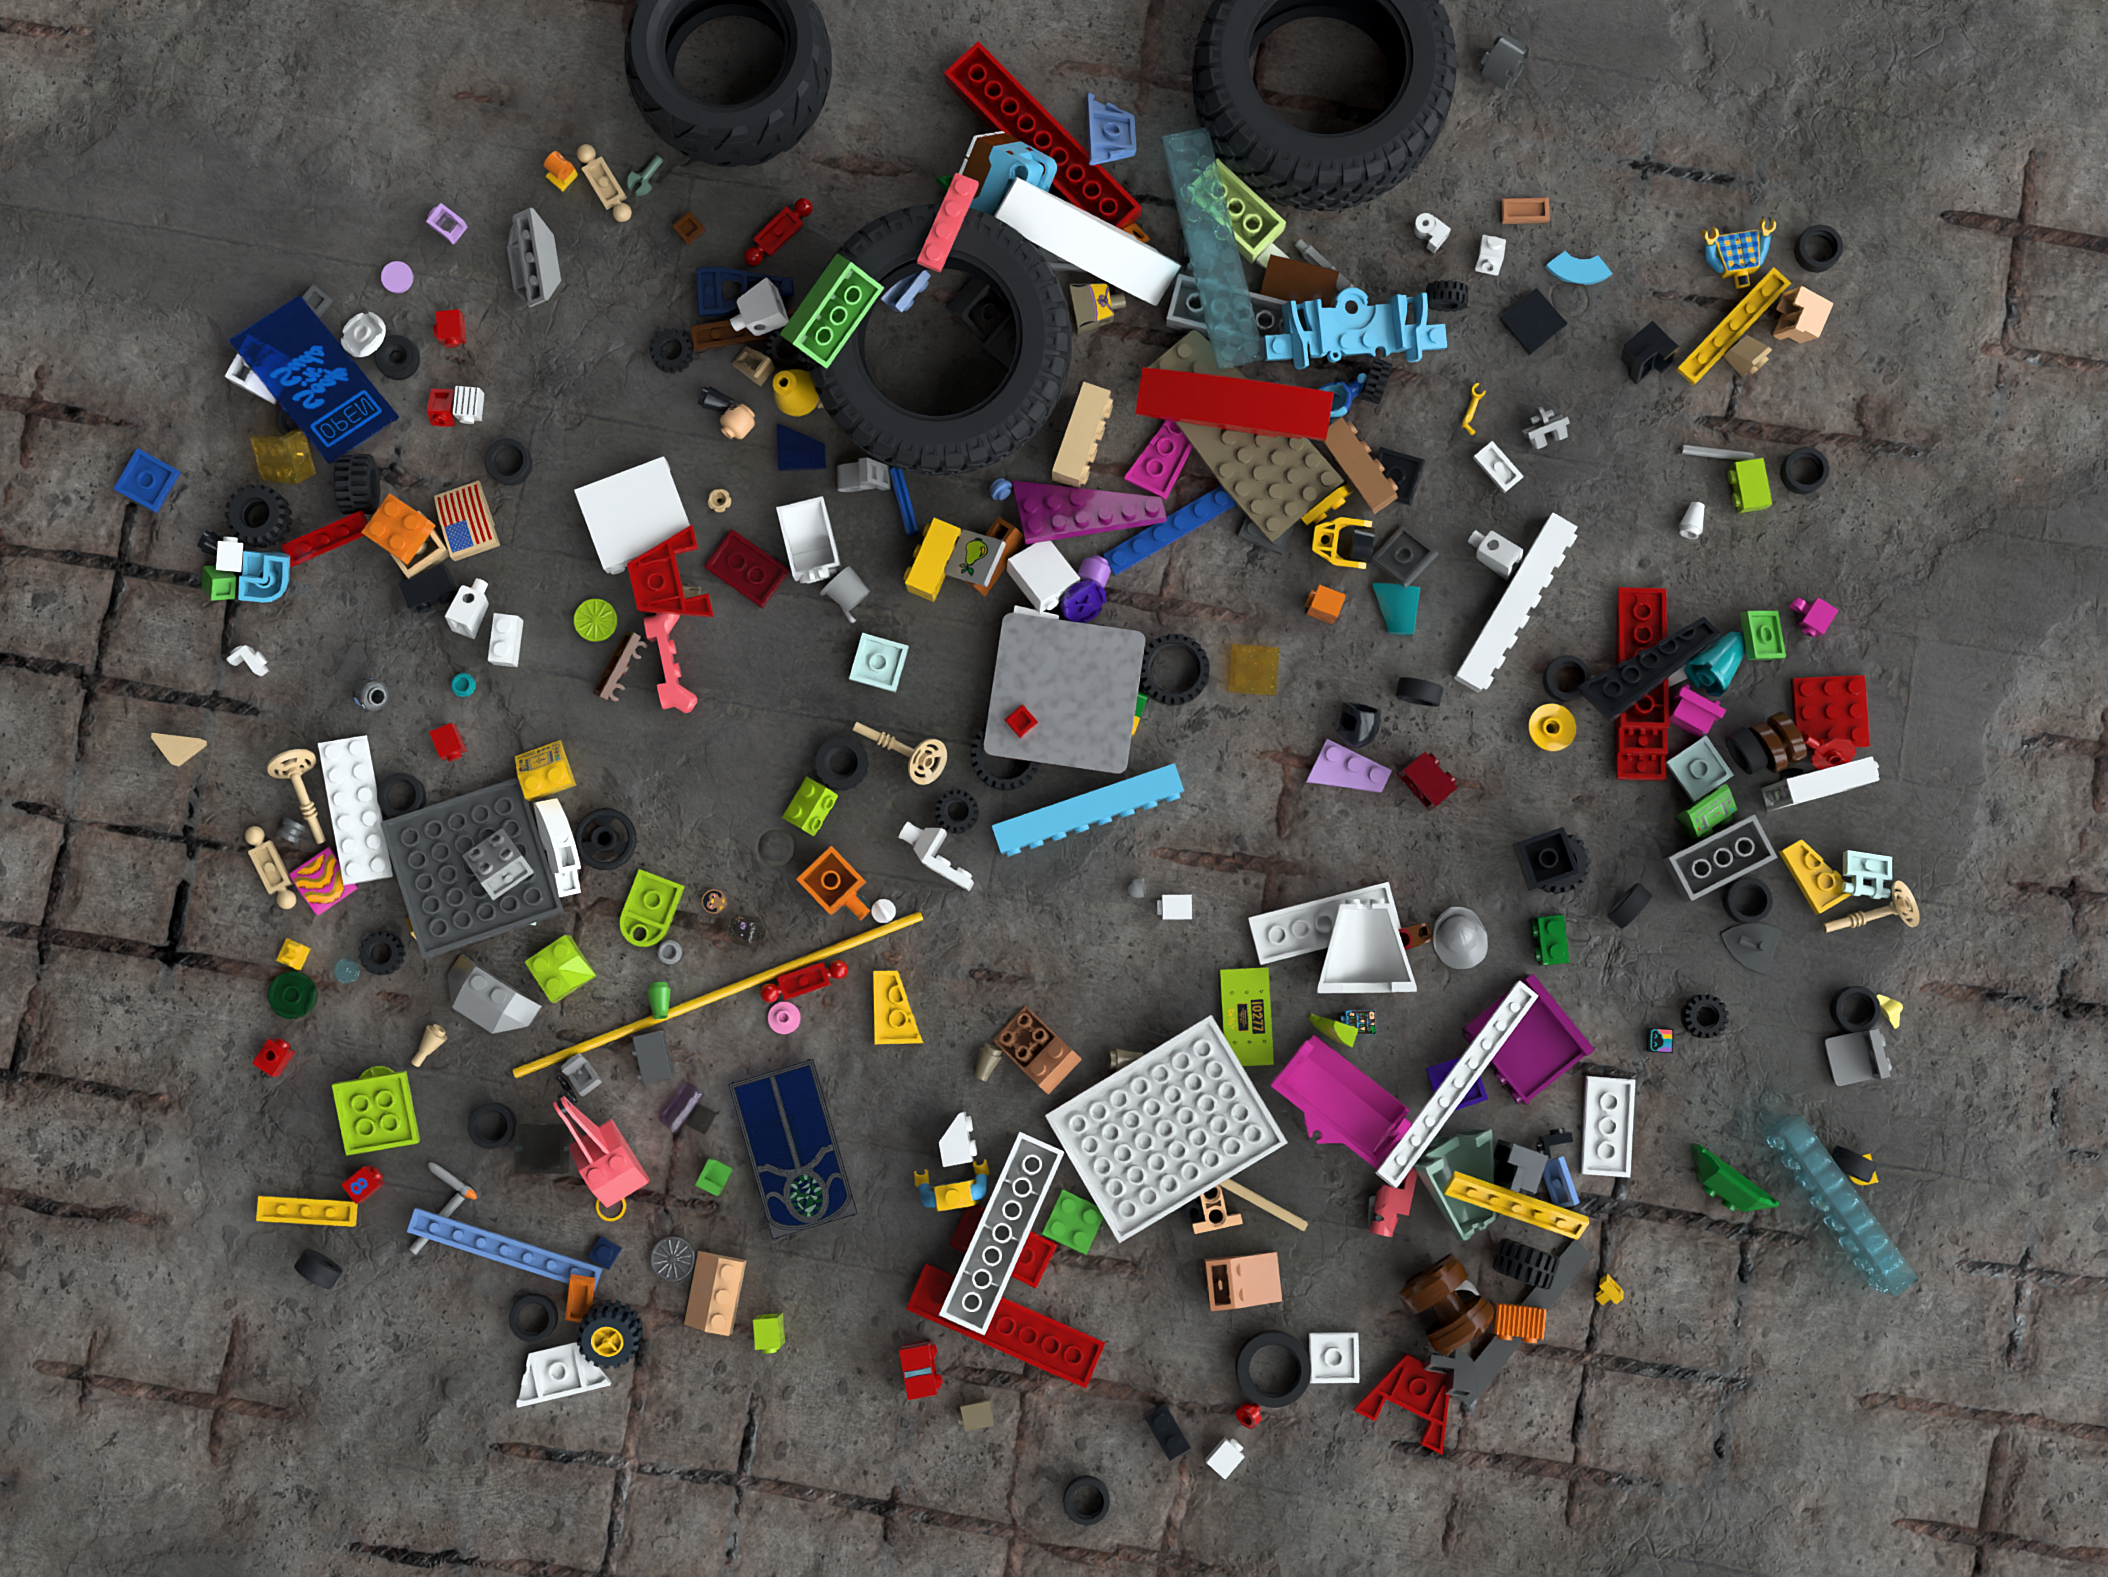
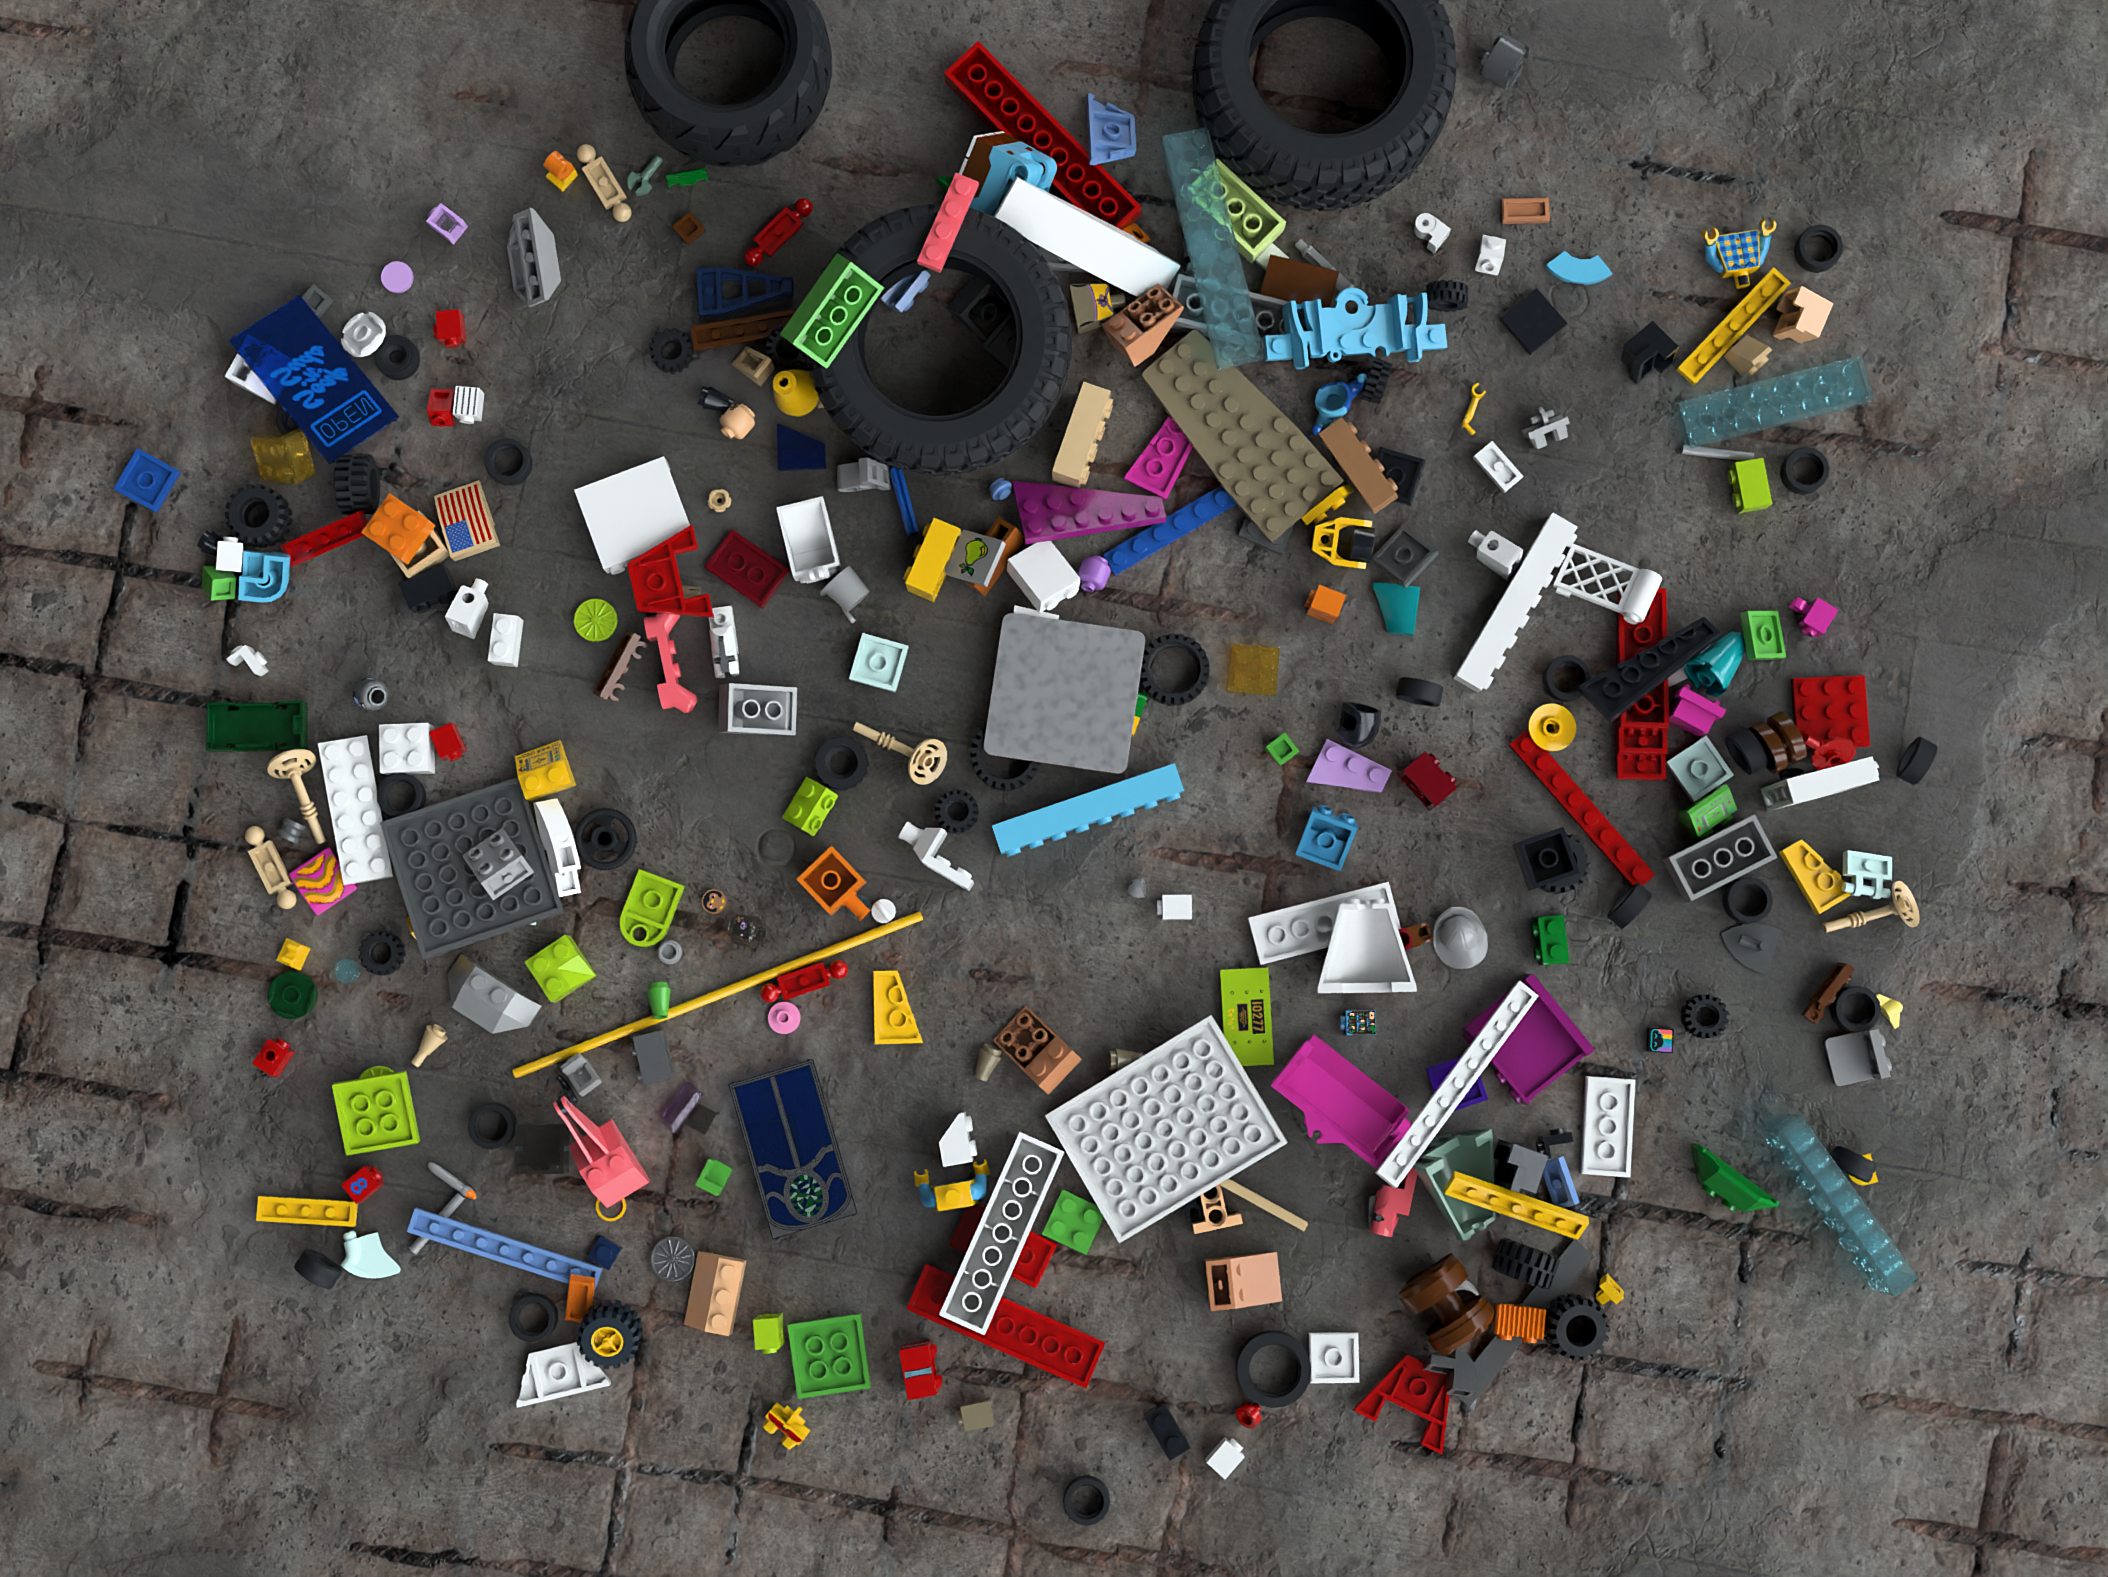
(178, 748): tan slope -> none
(256, 726): none -> dark green piece
(367, 1257): none -> light aqua arm
(406, 749): none -> white brick
(463, 685): teal plate -> none
(687, 178): none -> green piece
(724, 642): none -> white plate
(757, 709): none -> light grey slope
(760, 309): white torso -> none
(788, 1422): none -> yellow hips
(829, 1356): none -> bright green plate
(1021, 721): red tile -> none
(1083, 601): dark purple tile -> none
(1143, 324): none -> nougat slope
(1235, 404): red slope -> none
(1282, 749): none -> bright green panel
(1327, 837): none -> dark azure plate
(1335, 1030): lime slope -> none
(1582, 810): none -> red plate
(1591, 1337): none -> black tyre
(1634, 600): none -> white piece
(1692, 521): white cone -> none
(1775, 402): none -> clear light blue plate
(1827, 992): none -> reddish brown hinge
(1916, 760): none -> black tyre

